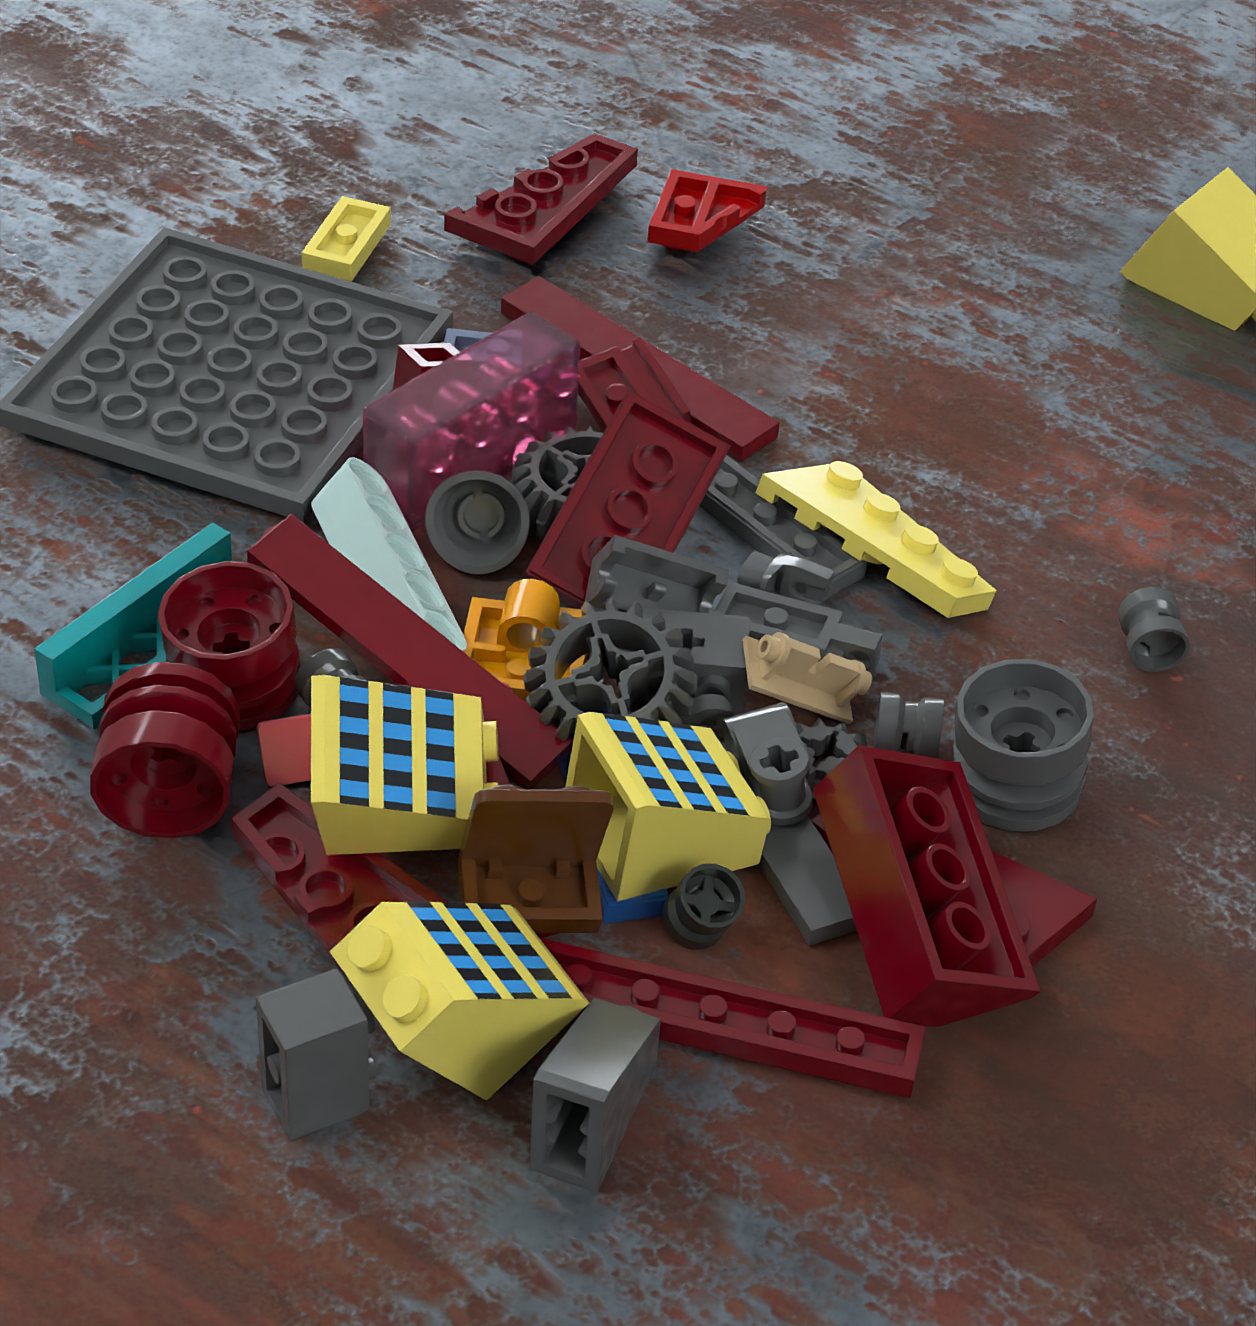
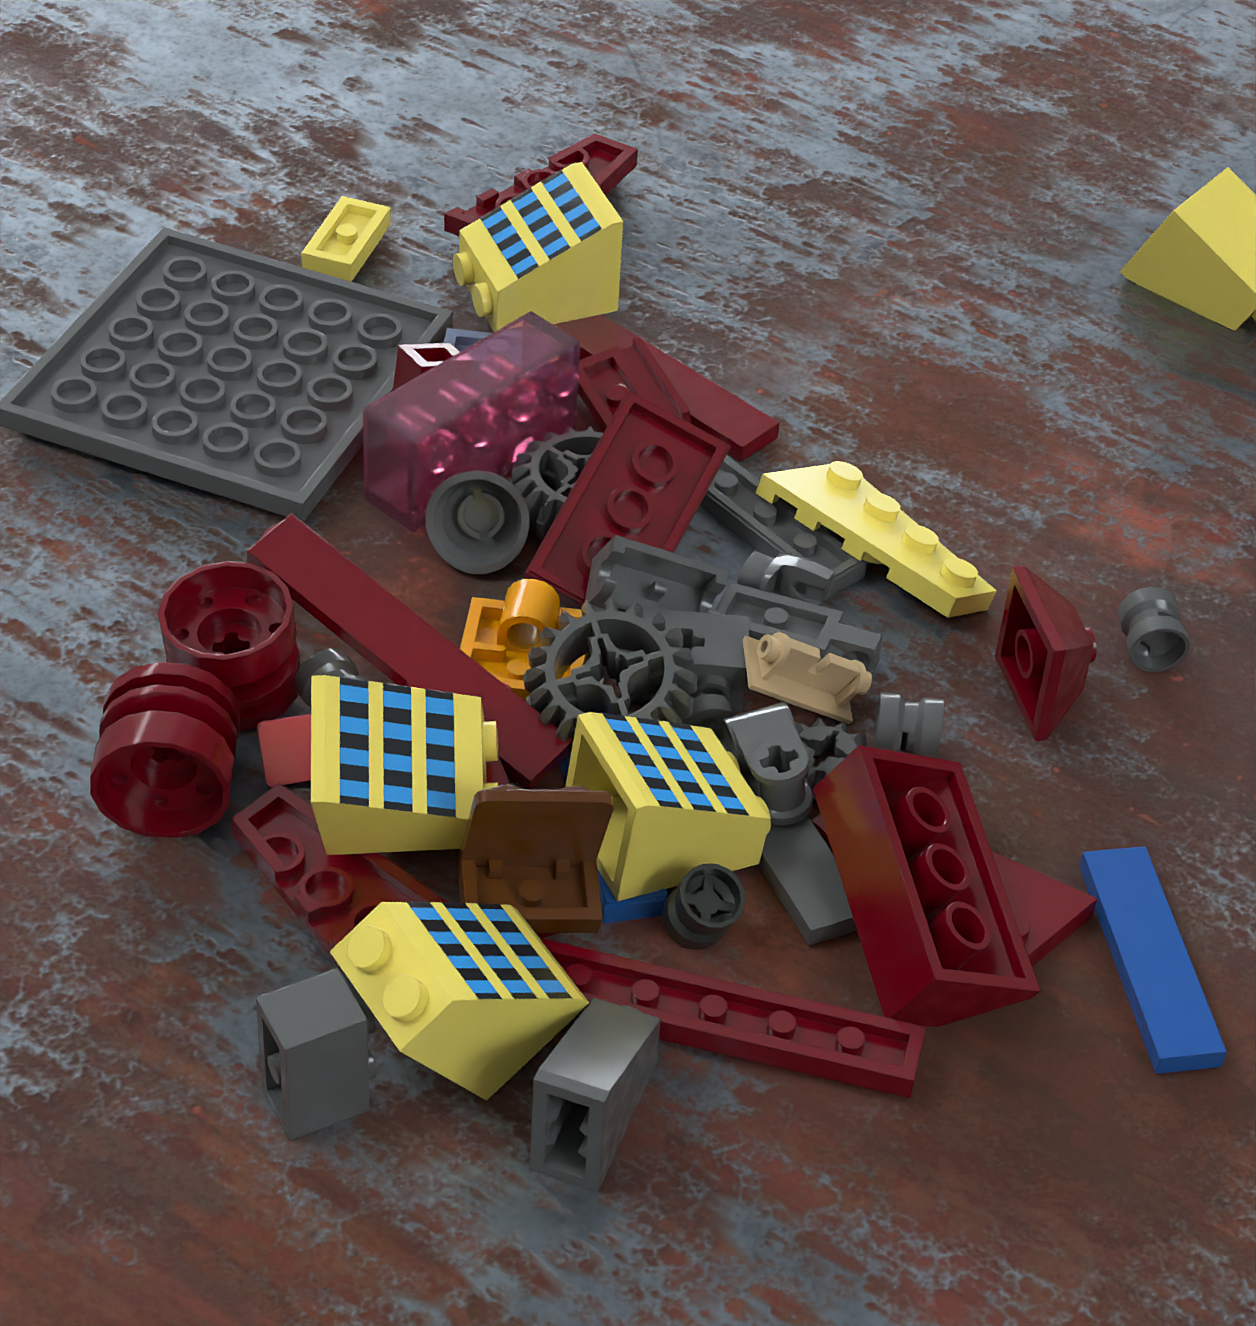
(122, 623): teal fence -> none
(373, 534): light aqua beam -> none
(544, 253): none -> light yellow slope
(701, 209): red wing -> none
(1023, 742): dark grey wheel -> none
(1042, 651): none -> dark red slope
(1152, 961): none -> blue tile

